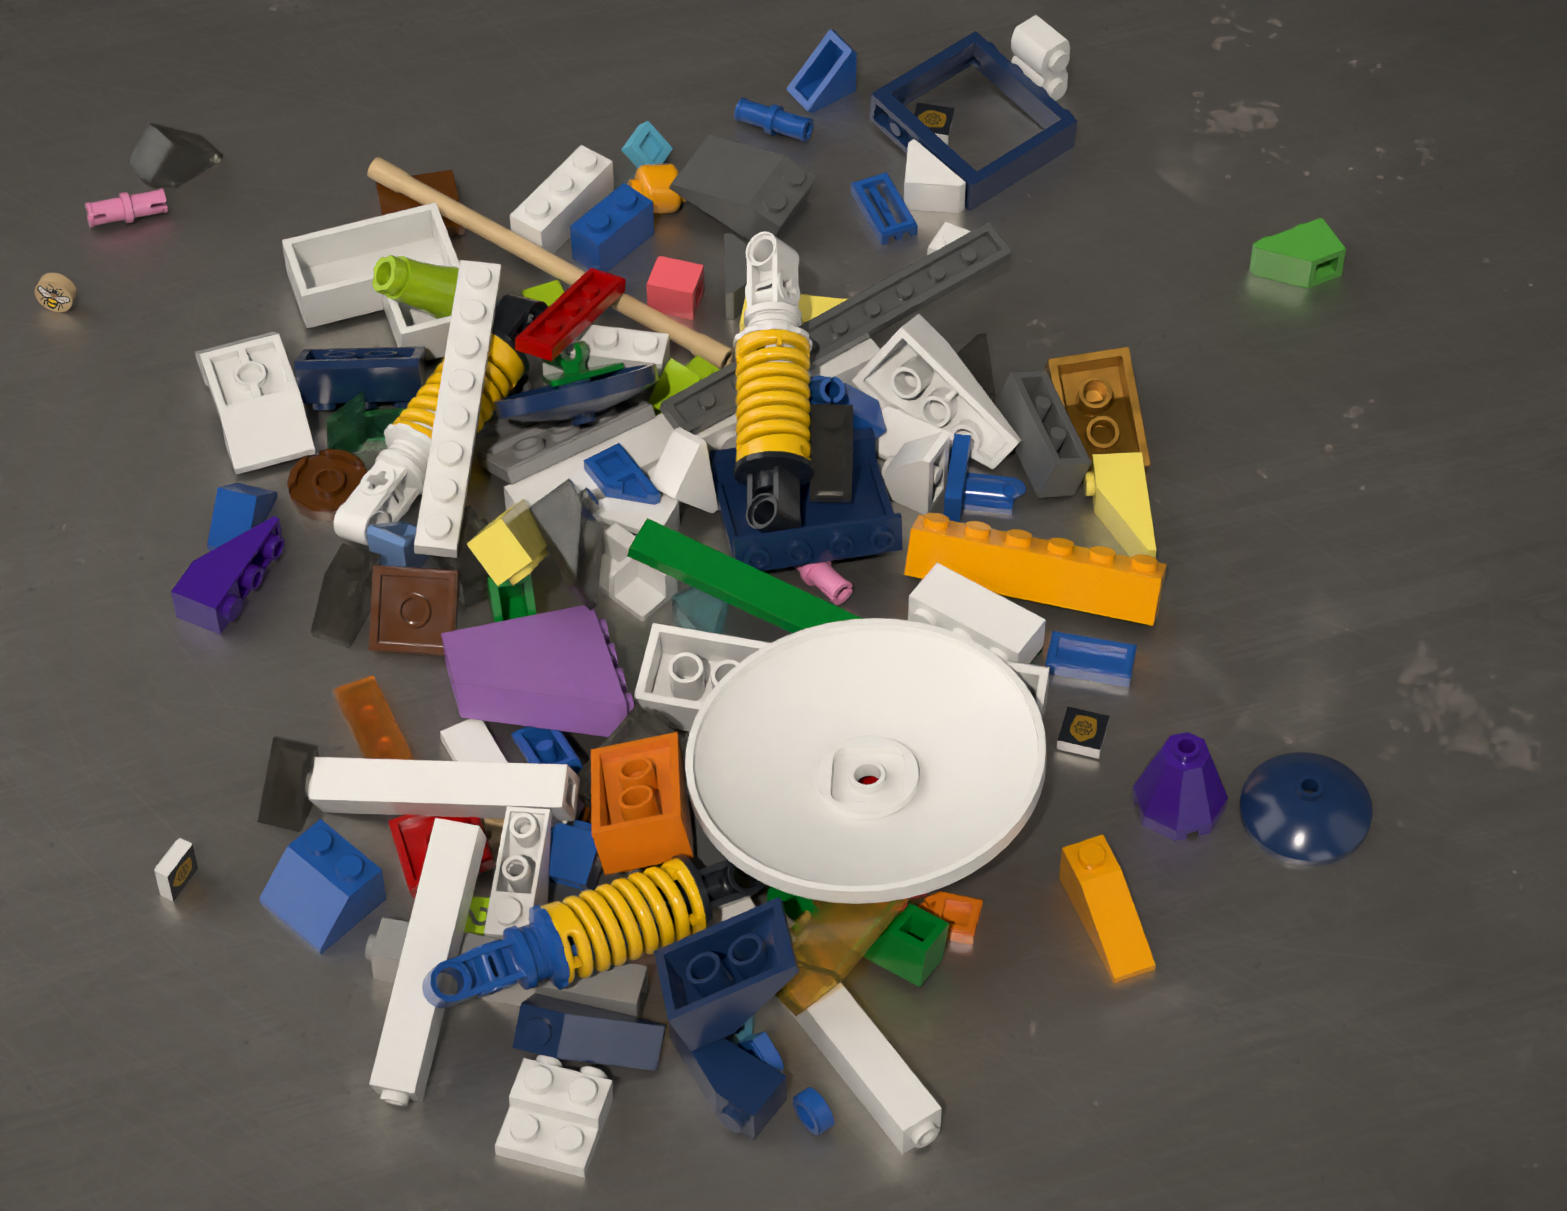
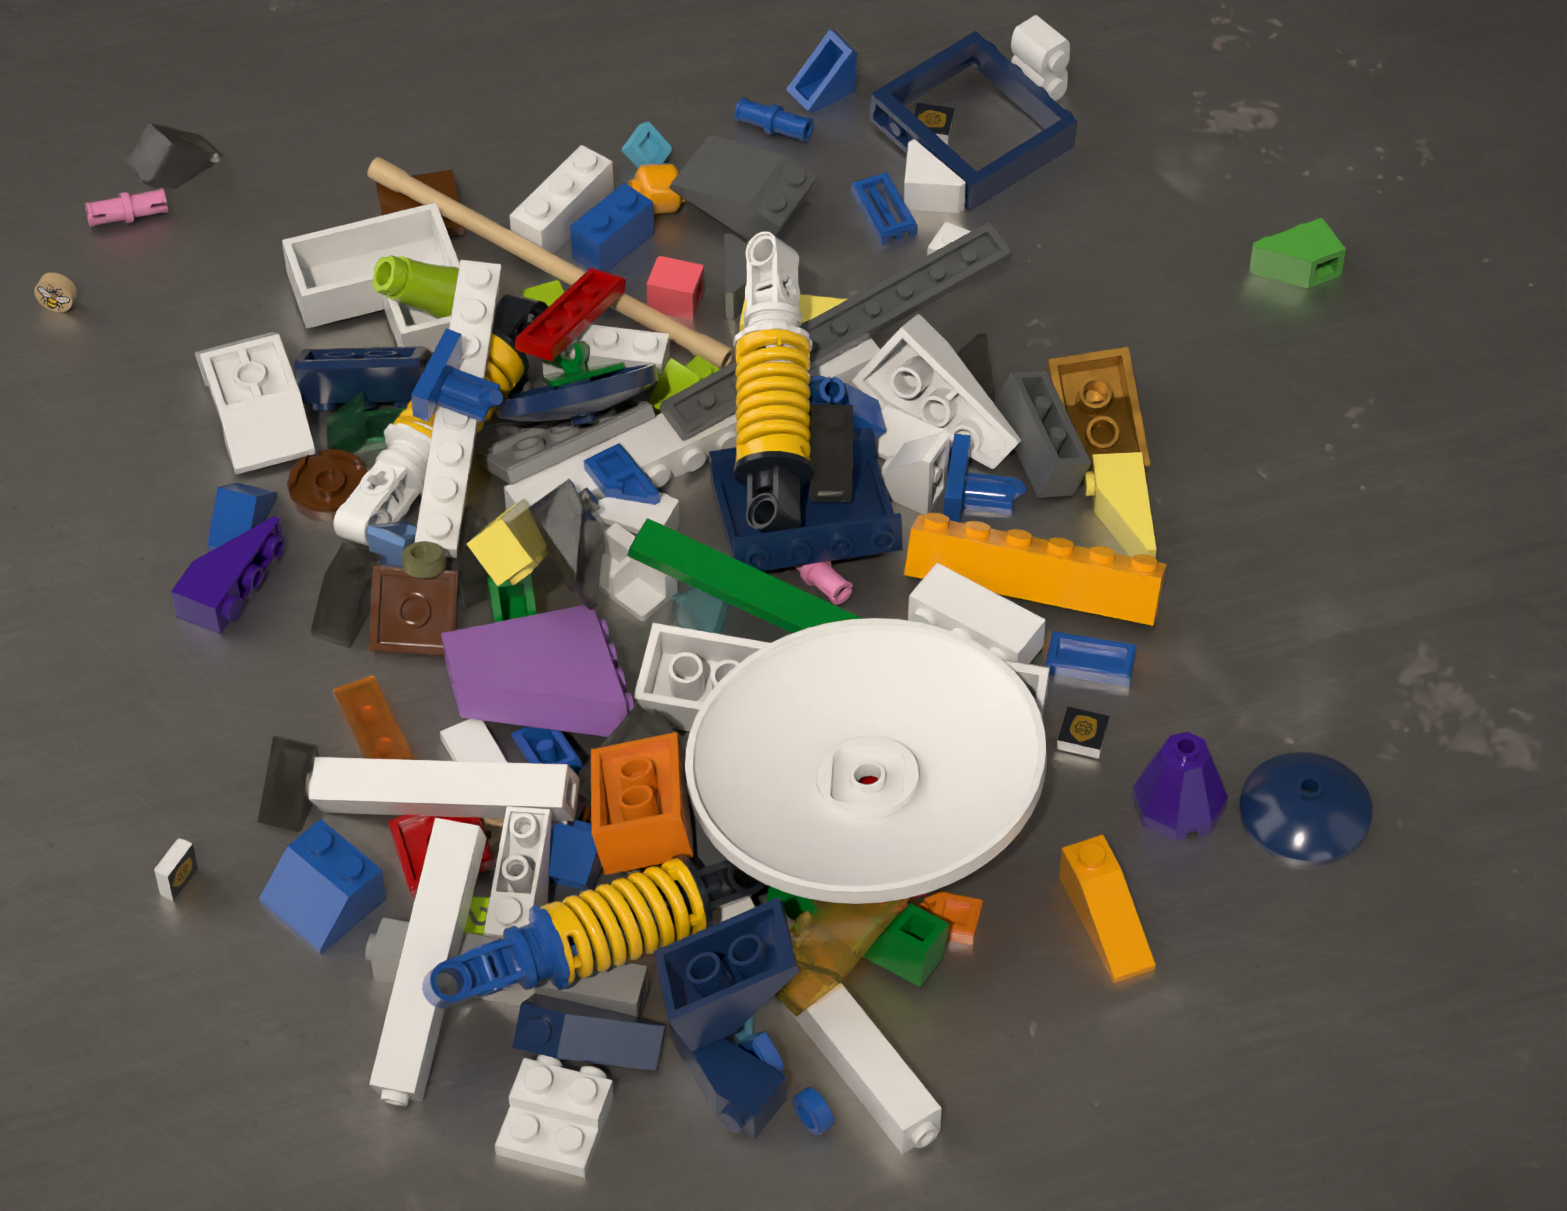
(423, 559): none -> olive tile
(452, 388): none -> blue piece
(686, 471): white slope -> none

